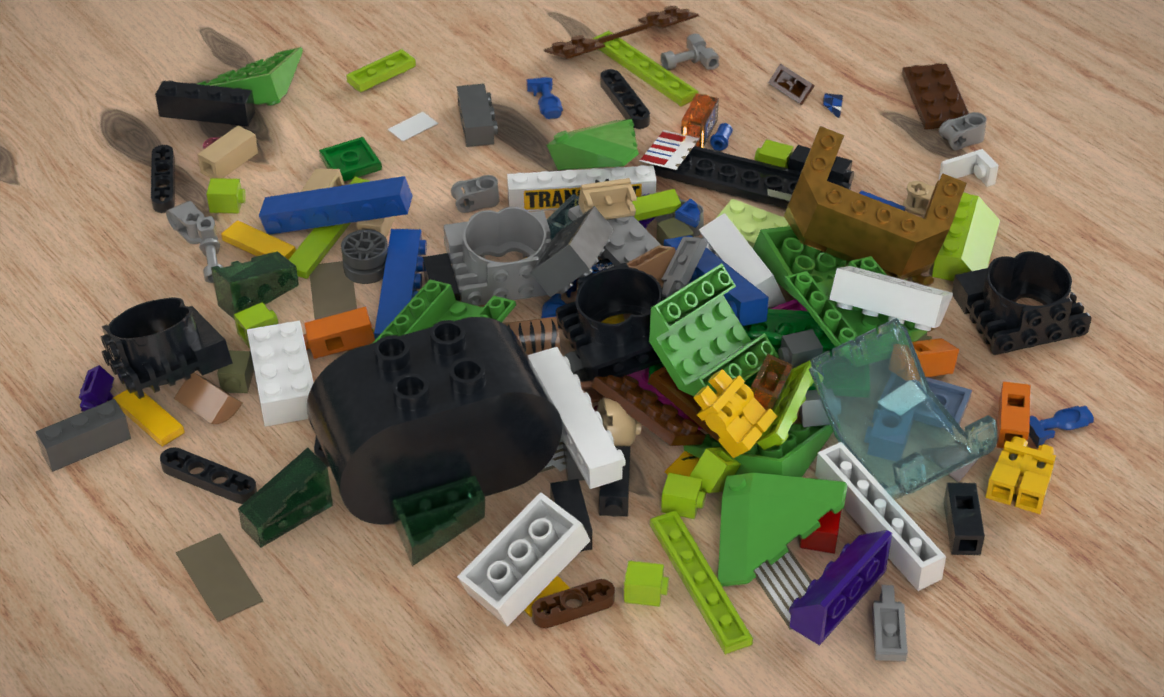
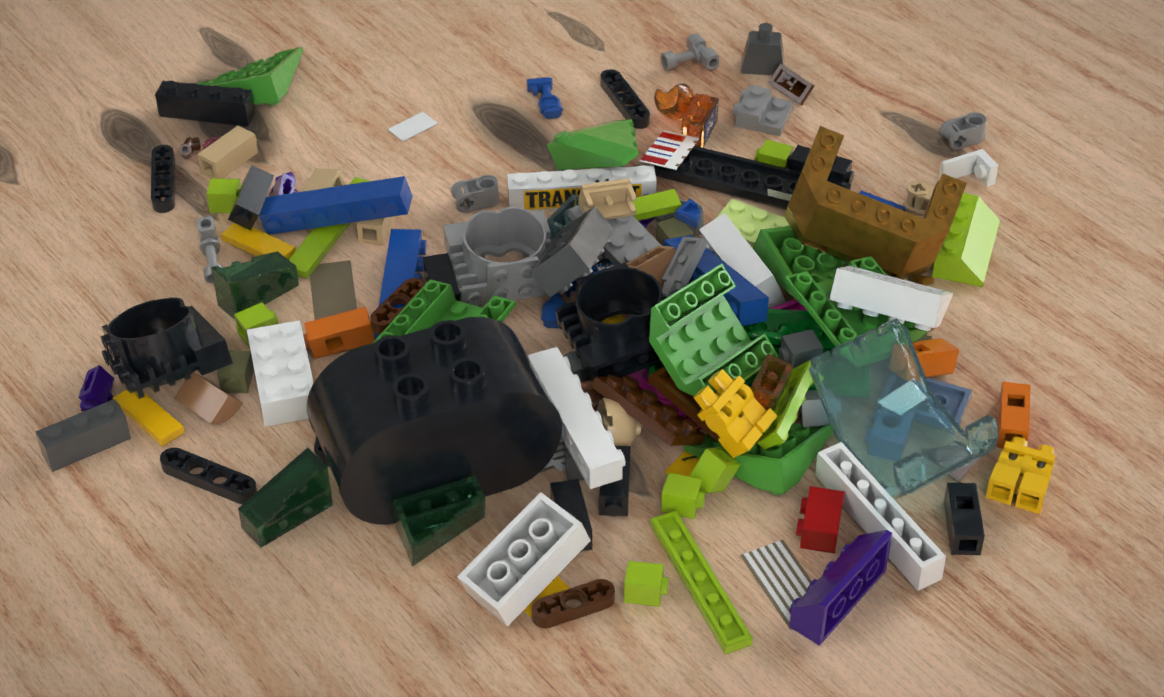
(184, 221): light grey piece -> none
(189, 145): none -> reddish brown arm
(219, 577): dark tan sticker -> none
(251, 197): none -> black brick
(284, 184): none -> piece
(352, 158): green plate -> none
(364, 256): dark grey wheel -> none
(381, 70): lime plate -> none
(399, 296): none -> reddish brown beam
(476, 115): dark grey brick -> none
(536, 334): medium nougat brick -> none
(581, 45): reddish brown hinge -> none
(648, 70): lime tile -> none
(675, 102): none -> clear orange hair
(720, 140): blue pin -> none
(761, 111): none -> light grey plate
(763, 51): none -> dark grey torso
(766, 514): bright green slope -> none
(833, 103): sticker -> none
(889, 627): light grey hinge -> none
(934, 94): reddish brown plate -> none
(1012, 326): black hose -> none
(1064, 419): blue piece -> none

